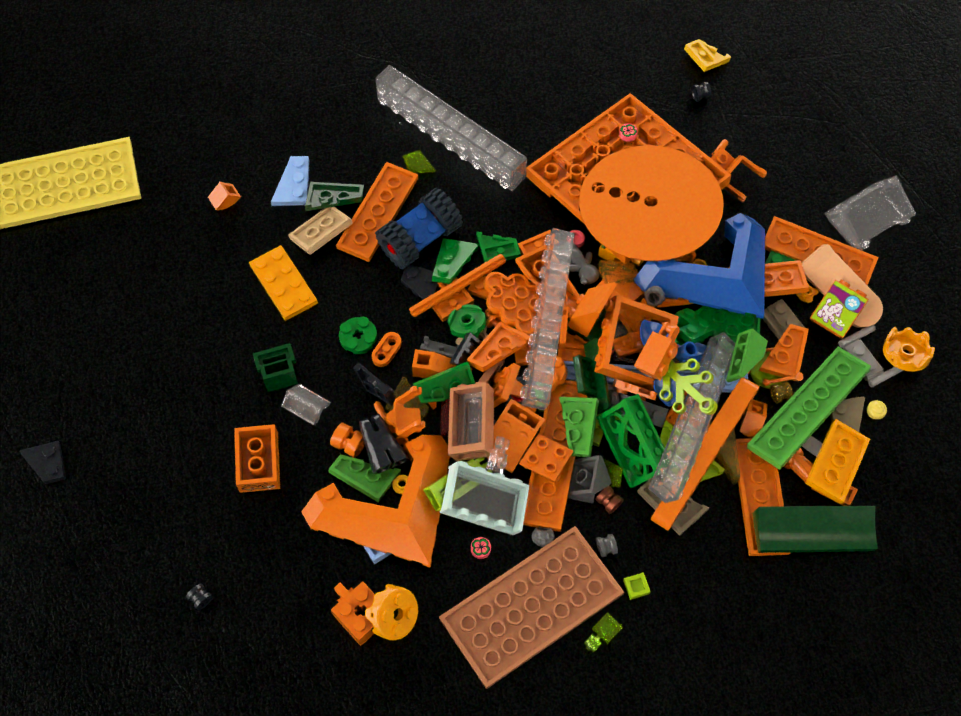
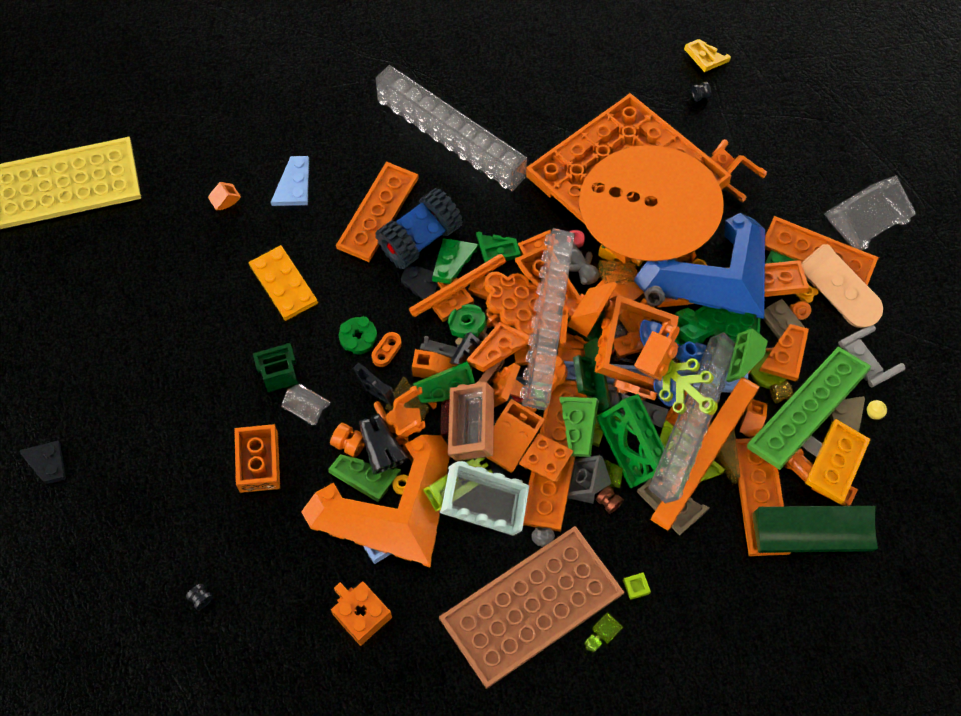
(320, 229): tan tile -> none
(332, 194): dark green wing -> none
(382, 612): light orange plate -> none
(417, 162): clear neon green piece -> none
(480, 548): tile -> none
(498, 459): clear plate -> none
(606, 545): dark grey wheel -> none
(628, 132): coral tile -> none
(799, 376): orange hinge -> none
(801, 309): none -> orange plate
(839, 308): brick -> none
(915, 343): light orange plate -> none

